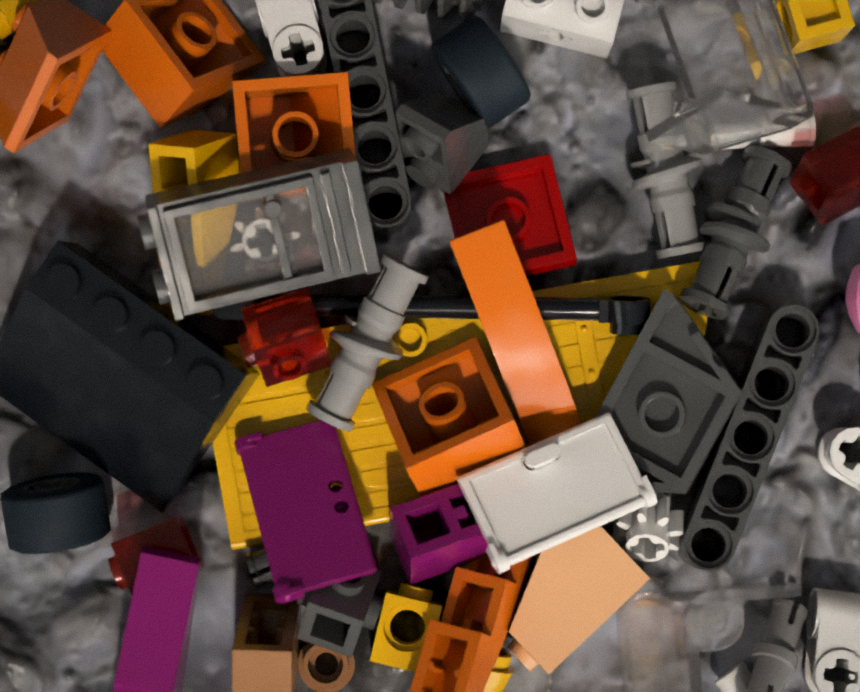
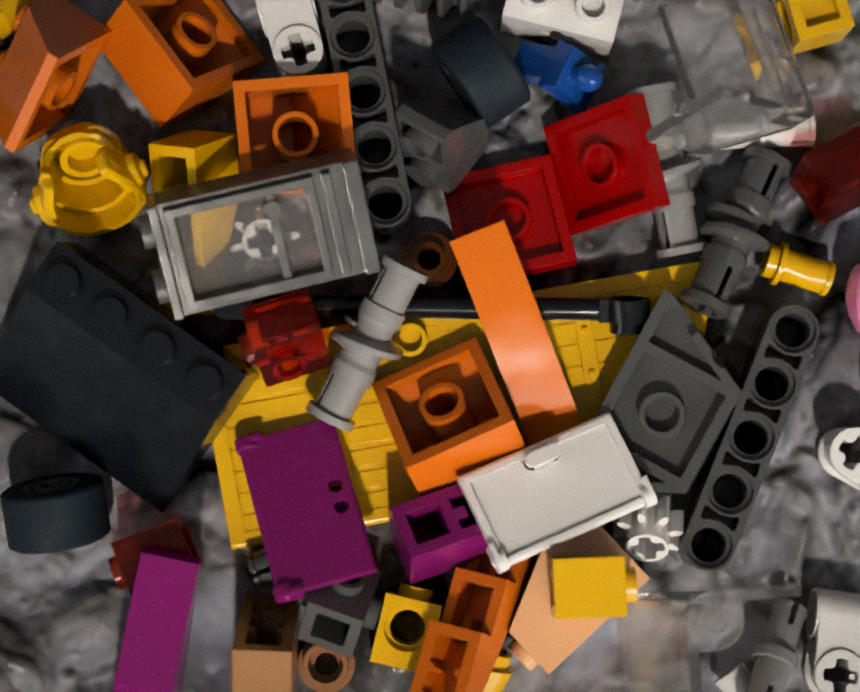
(88, 181): none -> yellow helmet
(437, 243): none -> reddish brown plate
(561, 72): none -> blue piece
(591, 586): none -> yellow brick
(606, 164): none -> red plate
(796, 269): none -> yellow pin

